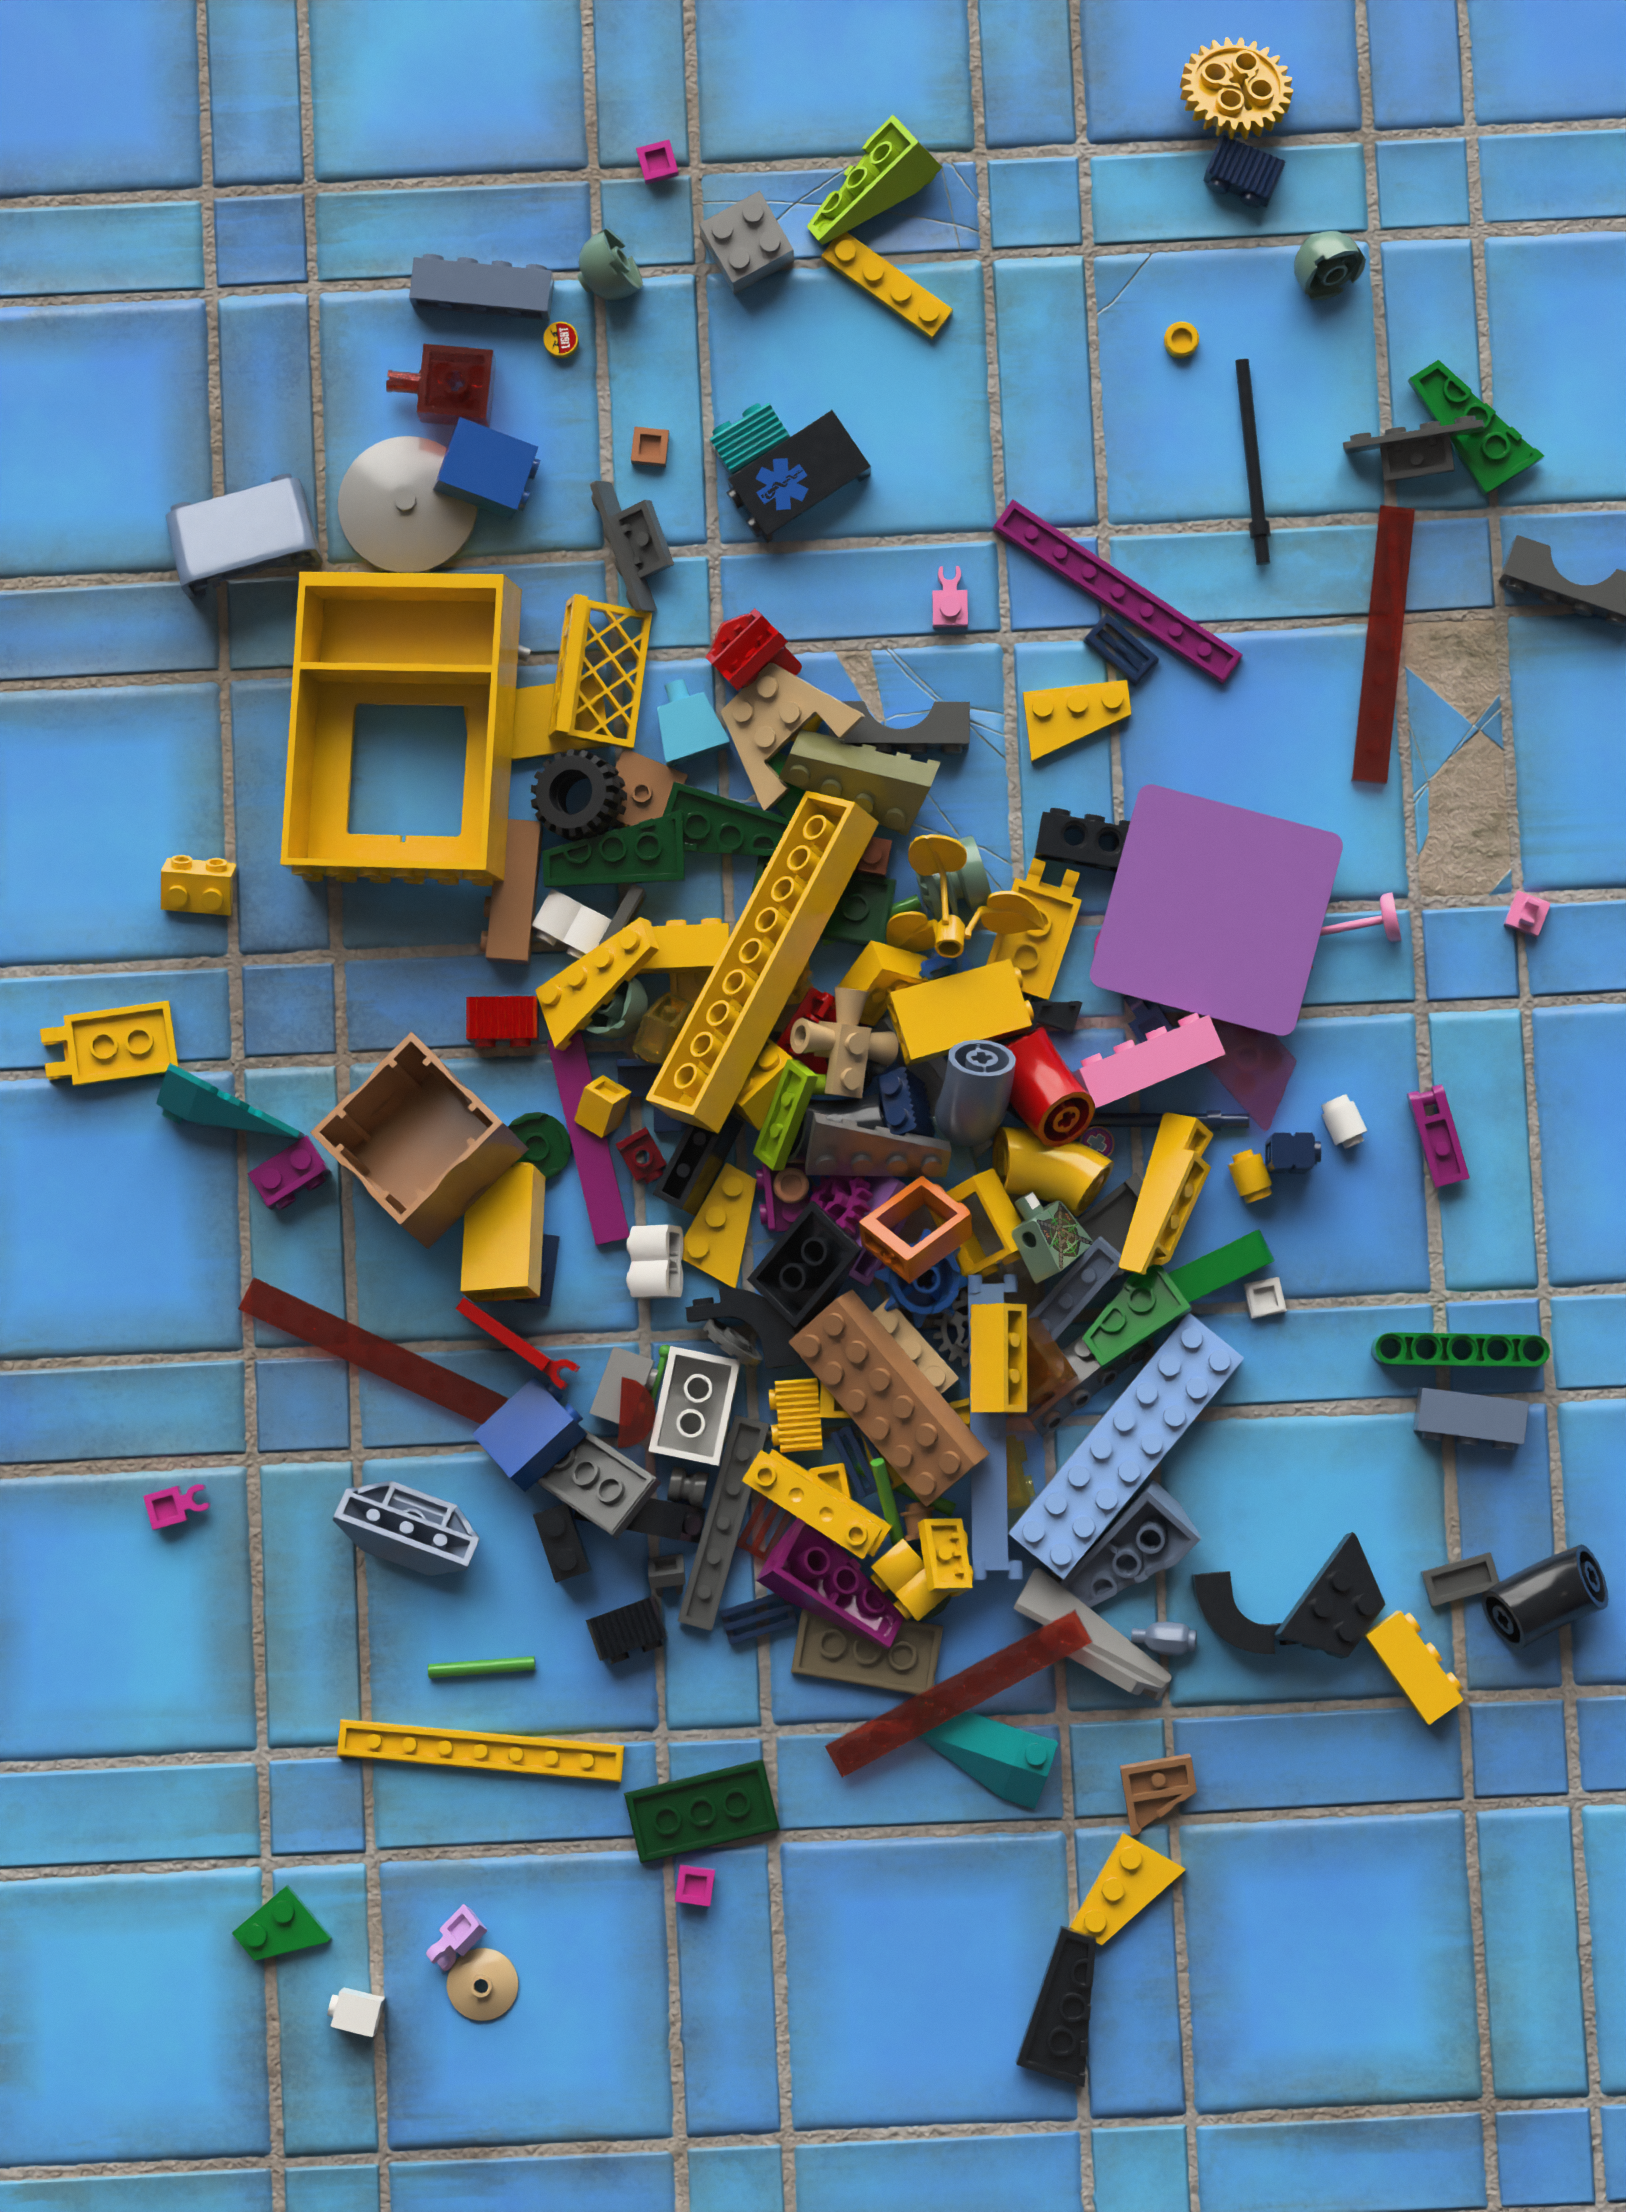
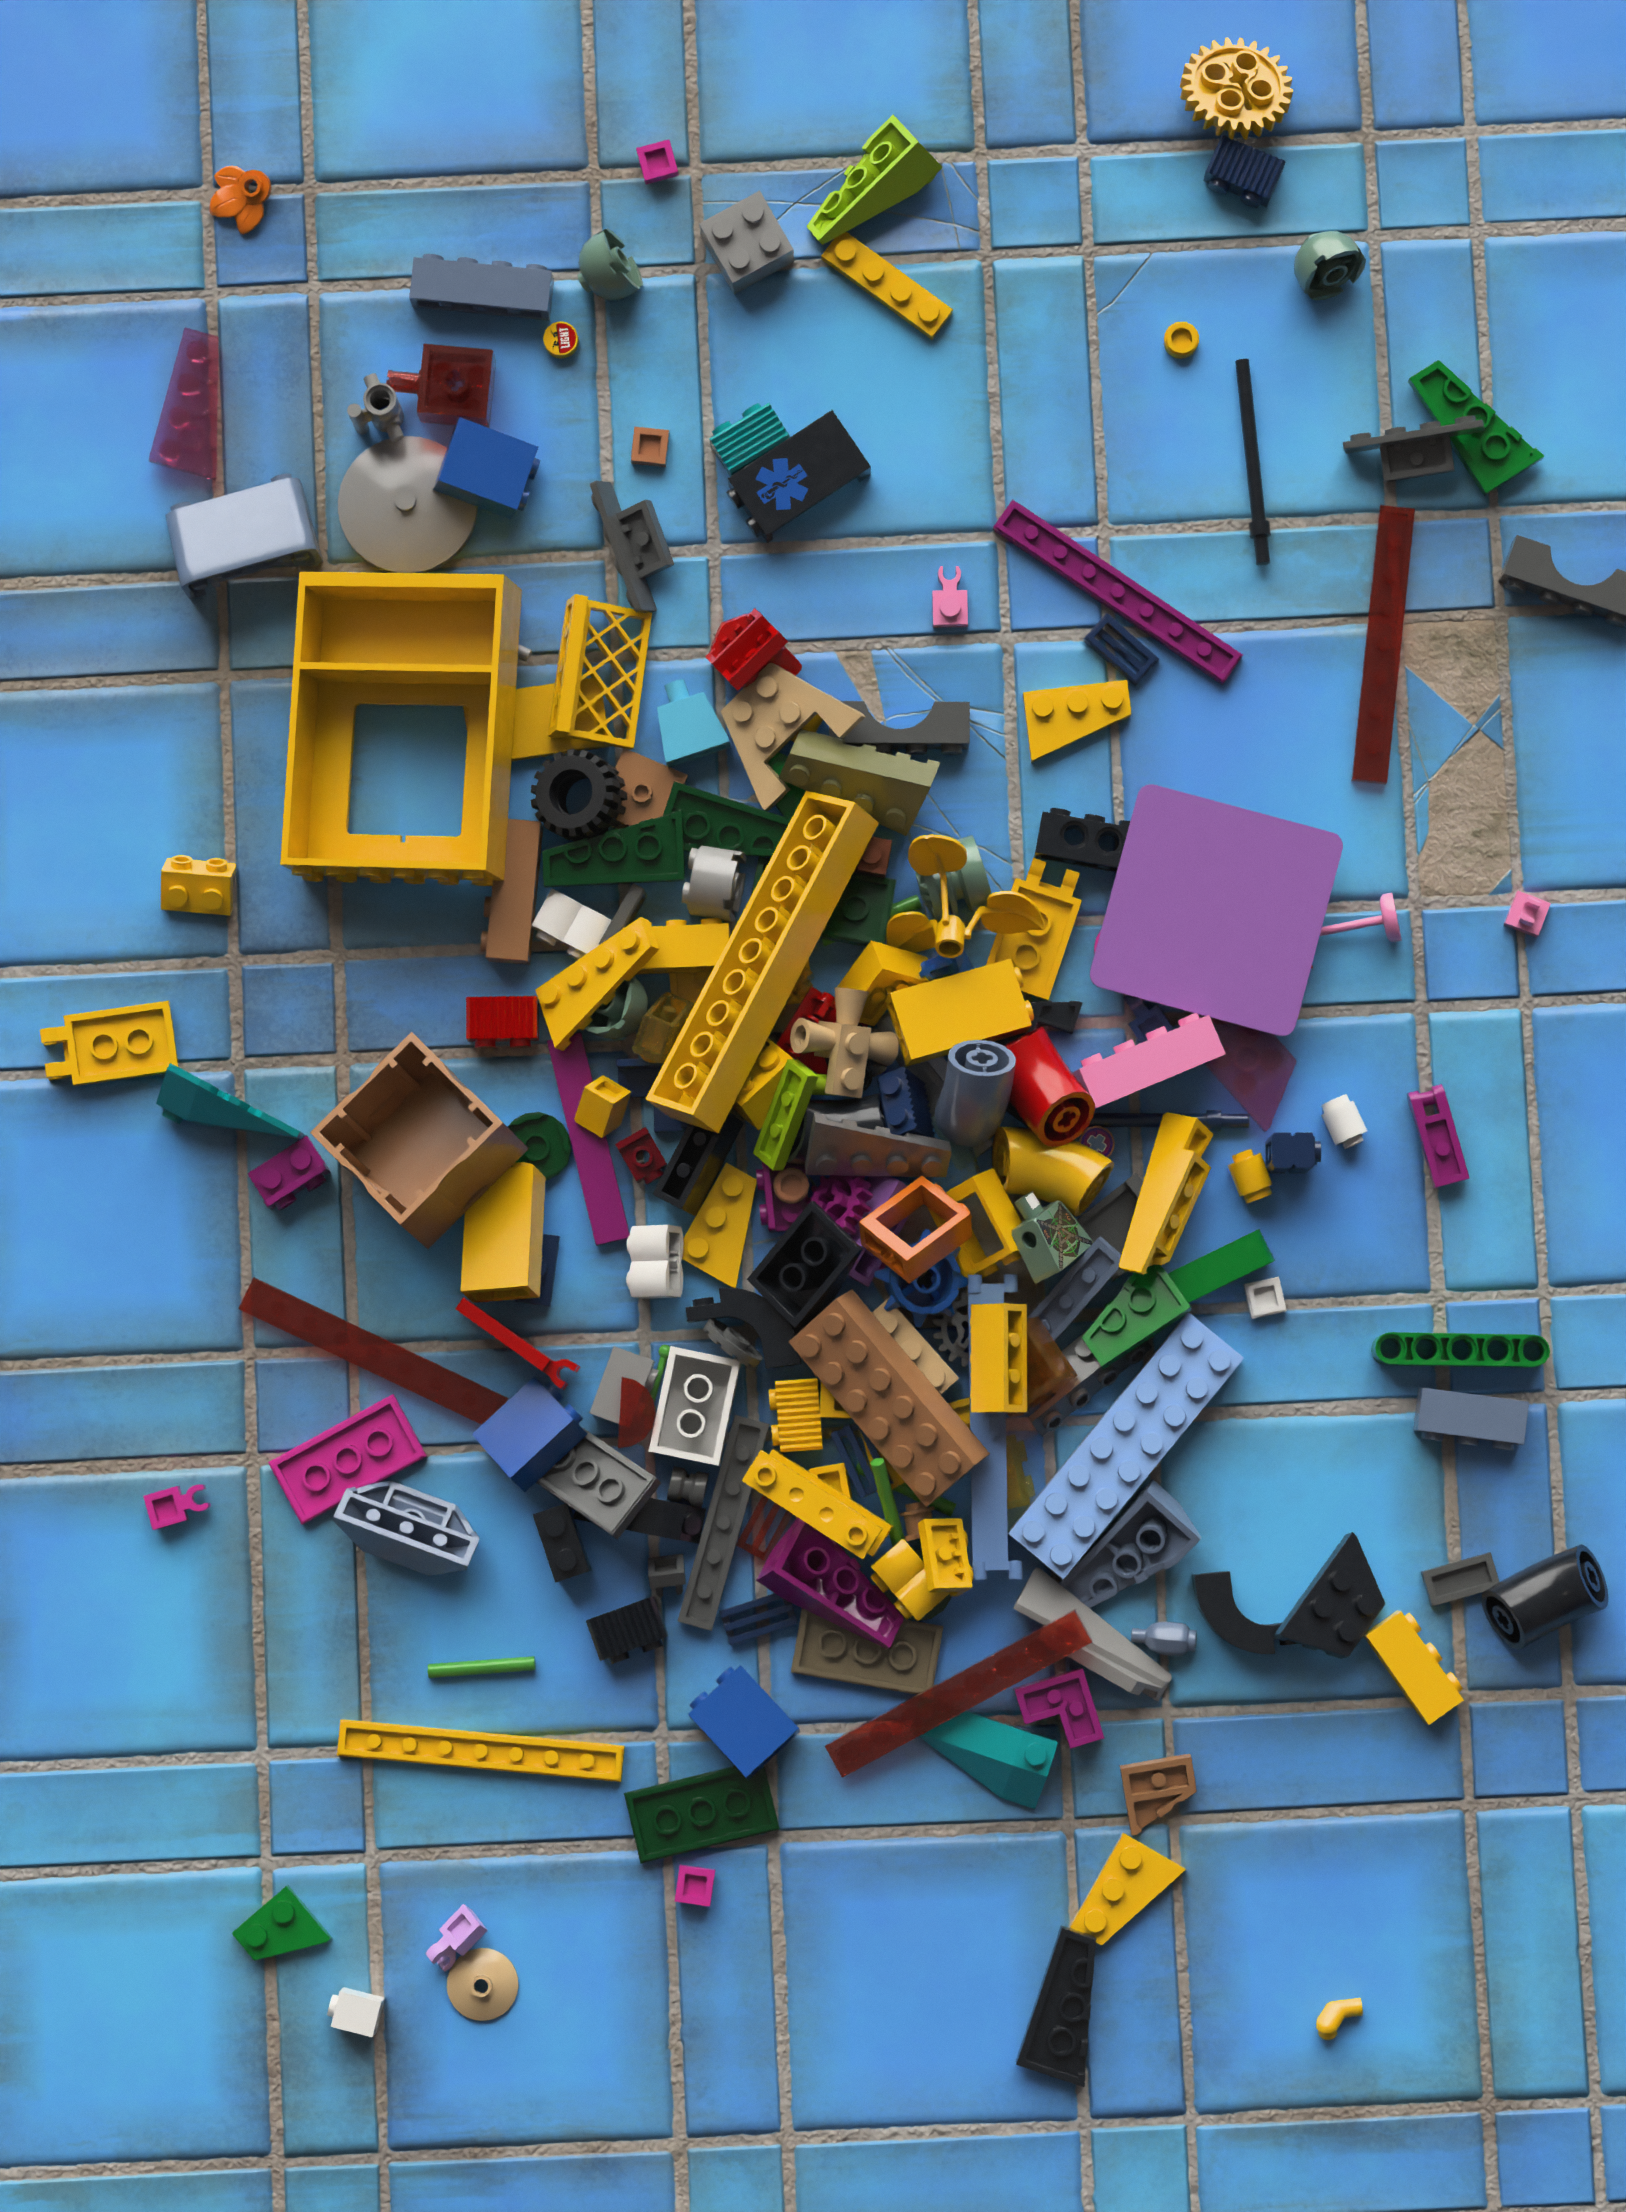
(189, 414): none -> clear pink wing
(235, 199): none -> orange plate
(347, 1456): none -> dark pink tile
(374, 398): none -> light grey pin
(714, 883): none -> light grey brick
(743, 1721): none -> blue brick
(1062, 1695): none -> magenta panel
(1334, 2014): none -> yellow arm

